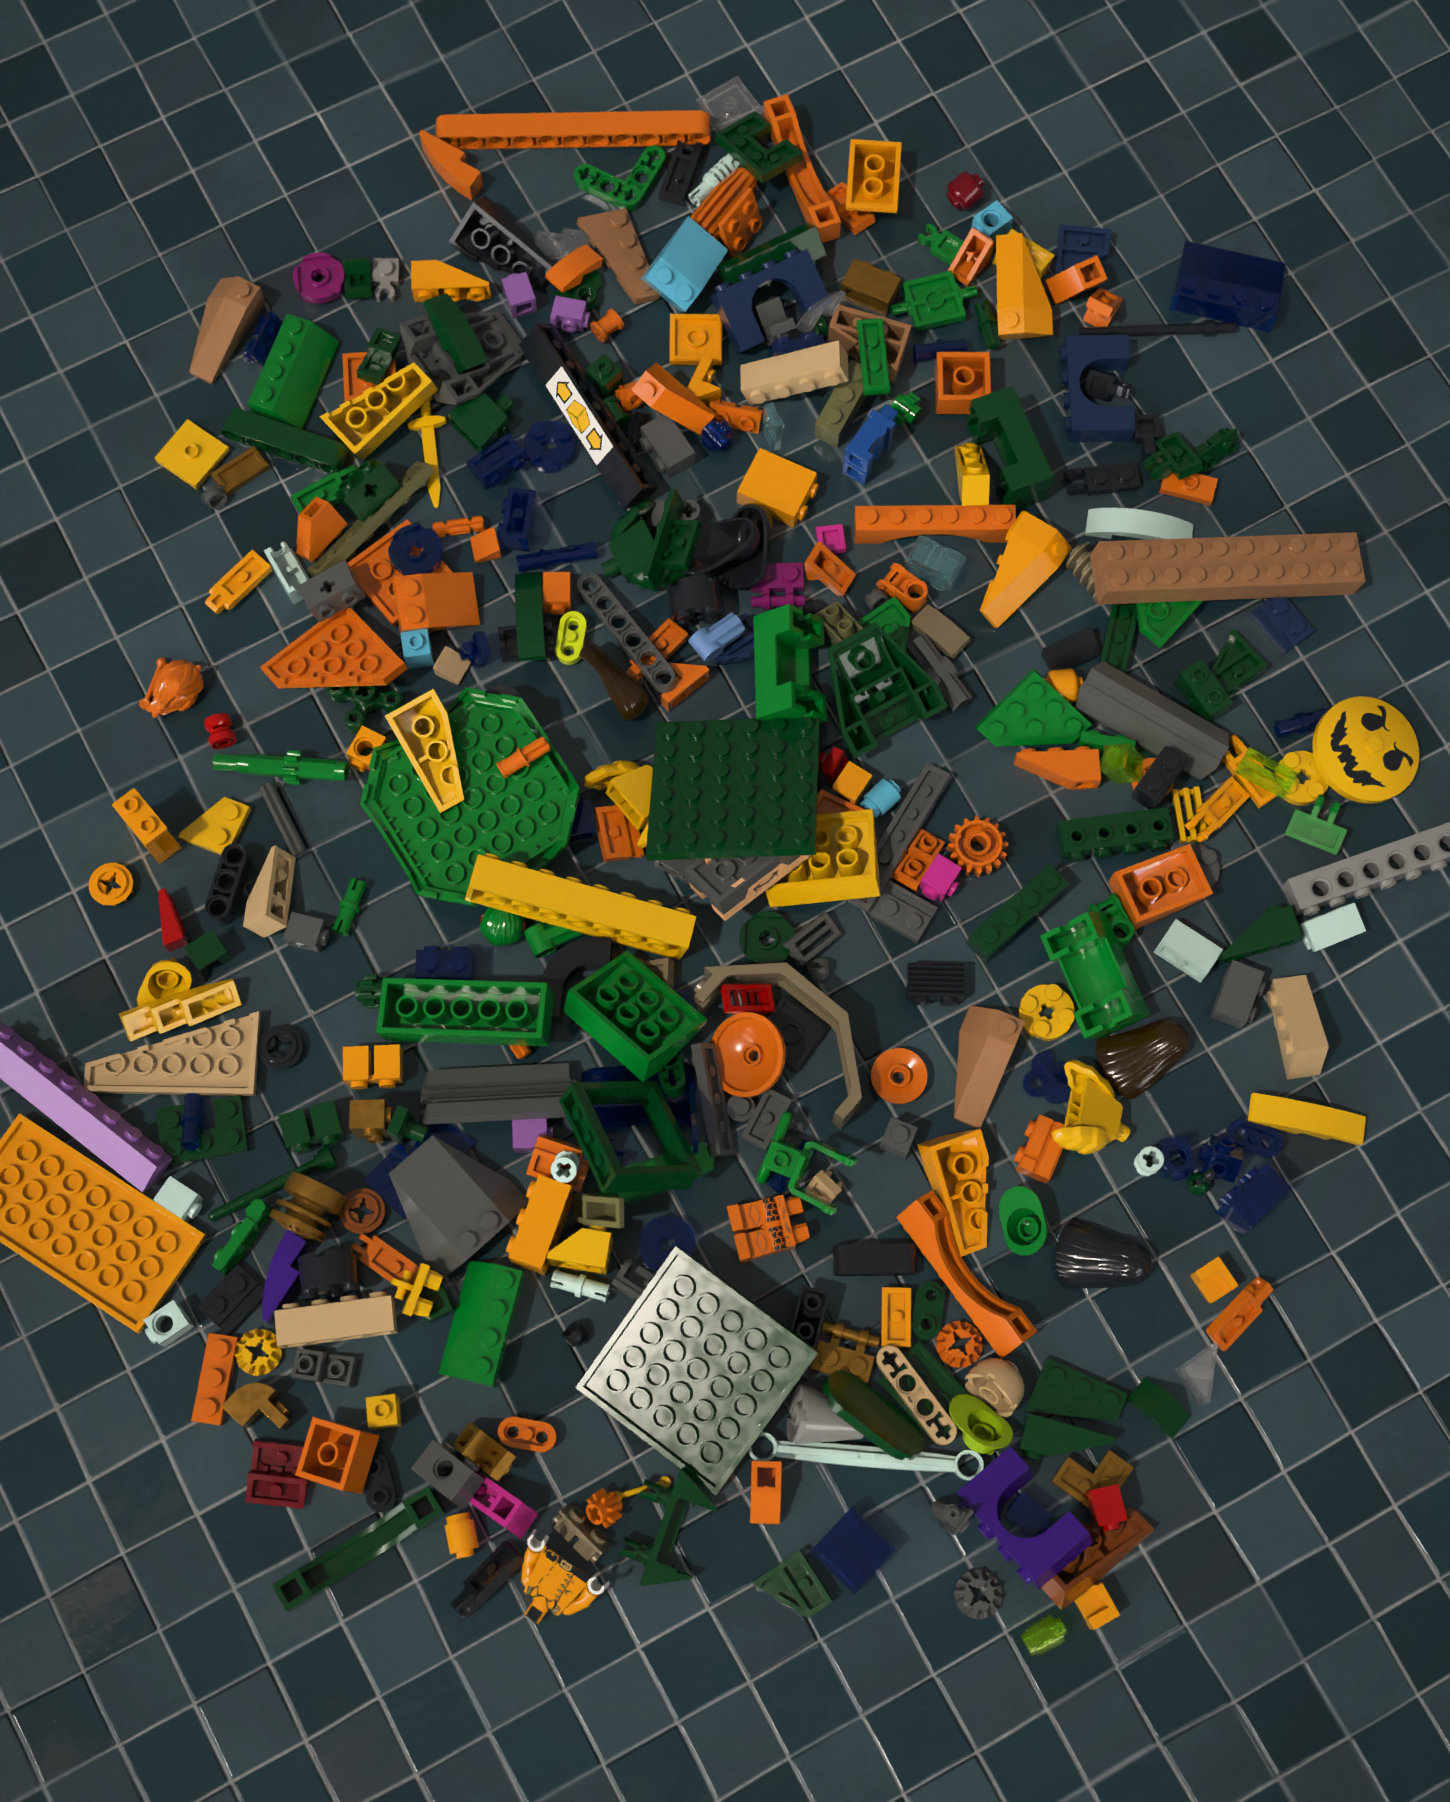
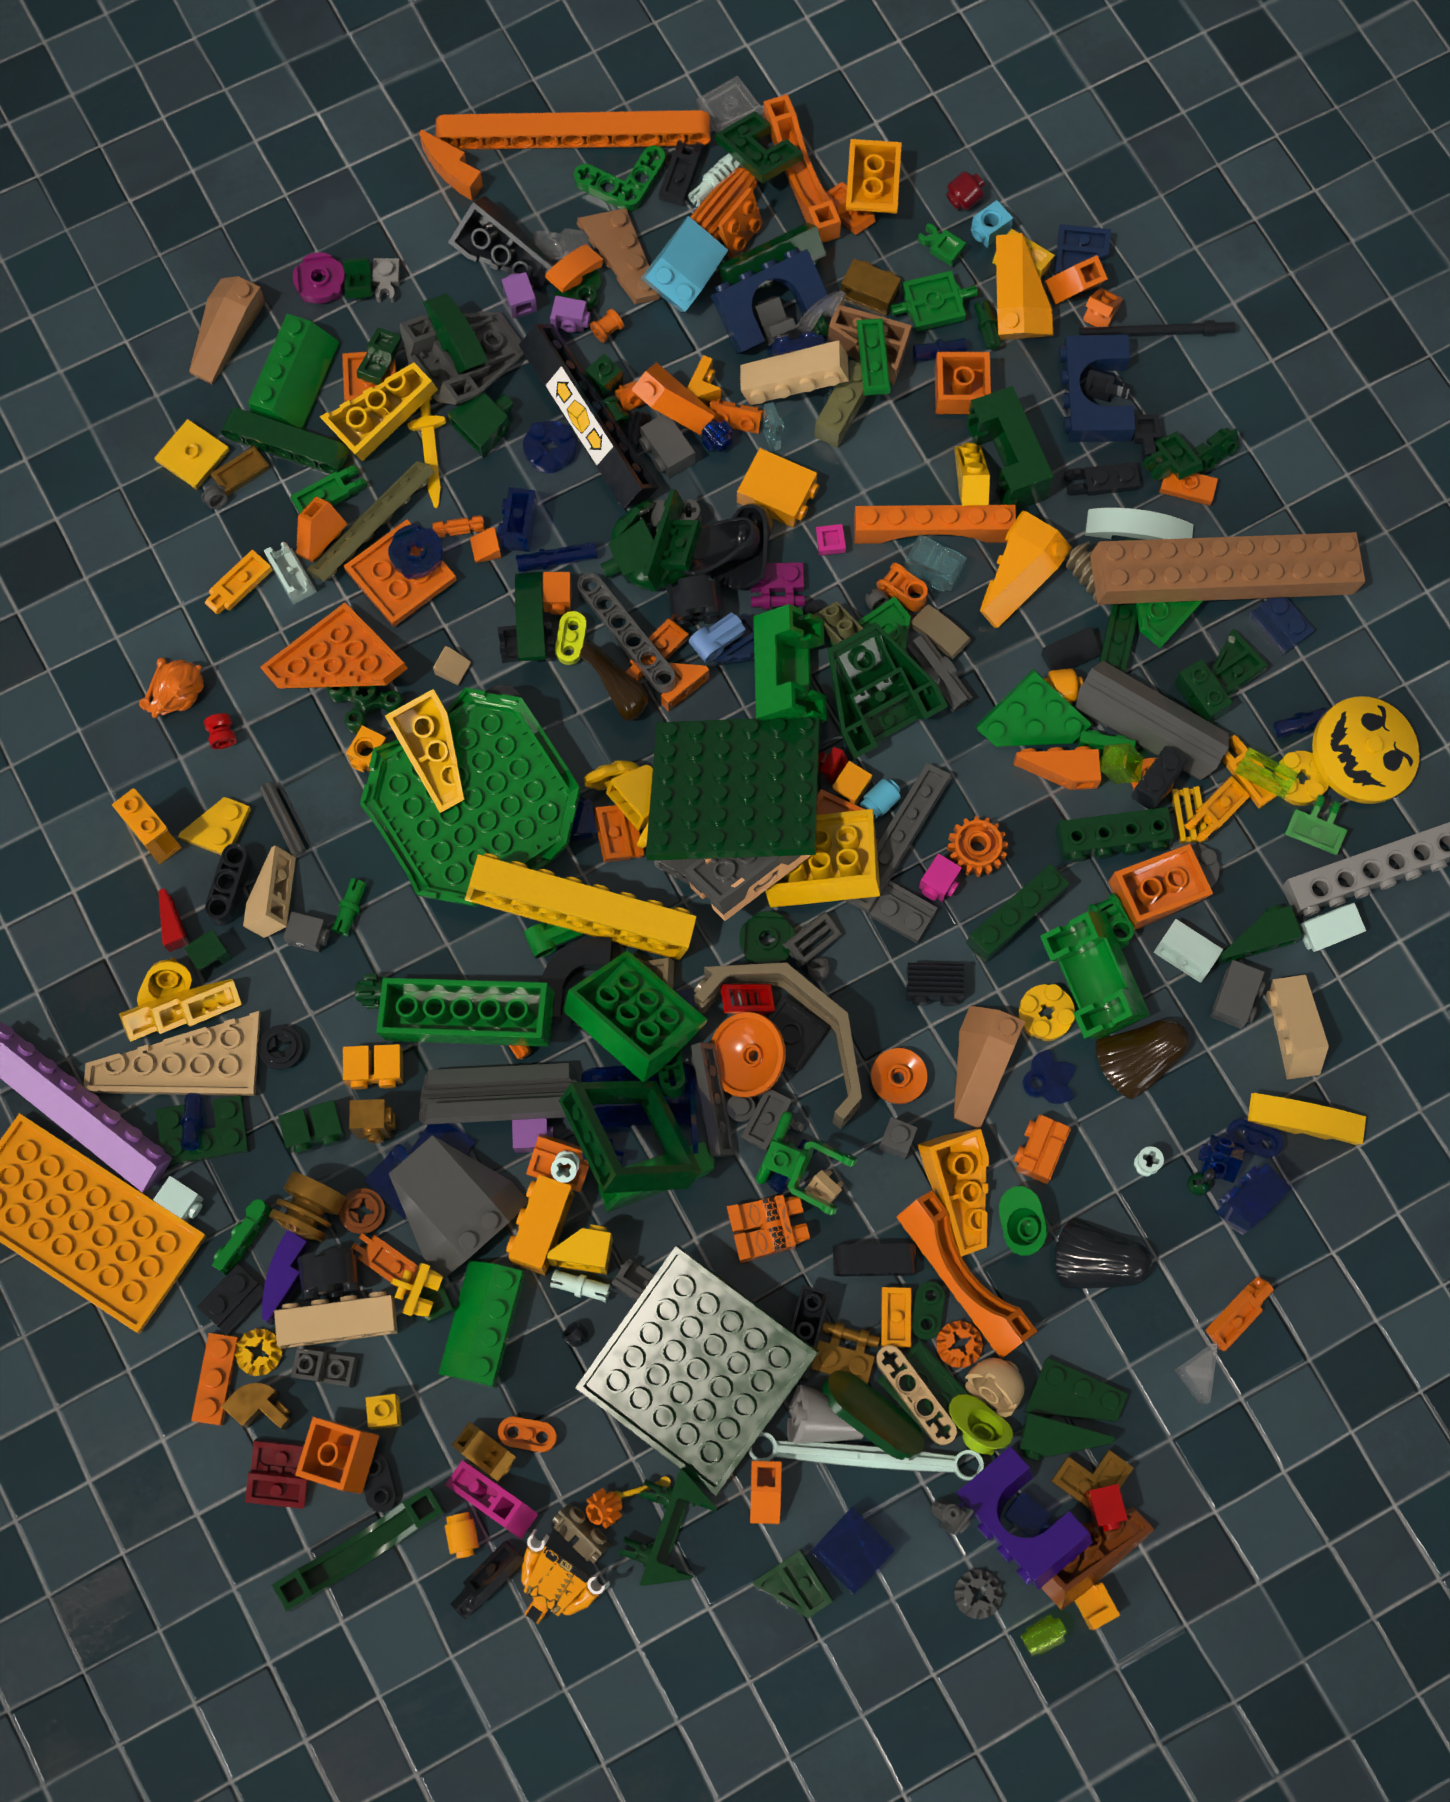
(107, 873): light orange gear -> none
(181, 1324): light aqua brick -> none
(266, 333): clear blue hinge -> none
(291, 767): green piece -> none
(322, 1160): dark green piece -> none
(332, 591): dark grey brick -> none
(379, 487): dark green brick -> none
(403, 1127): dark green tile -> none
(417, 649): medium azure brick -> none
(435, 601): orange slope -> none
(435, 1464): dark grey brick -> none
(436, 278): light orange slope -> none
(445, 964): clear blue brick -> none
(476, 649): clear blue tile -> none
(497, 461): clear blue bracket -> none
(502, 927): green hair -> none
(523, 757): orange axle -> none
(599, 1209): olive slope -> none
(661, 1228): clear blue plate -> none
(695, 336): light orange plate -> none
(828, 569): orange slope -> none
(869, 444): blue hips -> none
(907, 408): green gear -> none
(918, 859): orange slope -> none
(972, 256): orange slope -> none
(1091, 1113): yellow torso -> none
(1159, 1407): dark green slope -> none
(1182, 1147): clear blue brick -> none
(1214, 1280): light orange panel -> none
(1228, 286): clear blue slope -> none

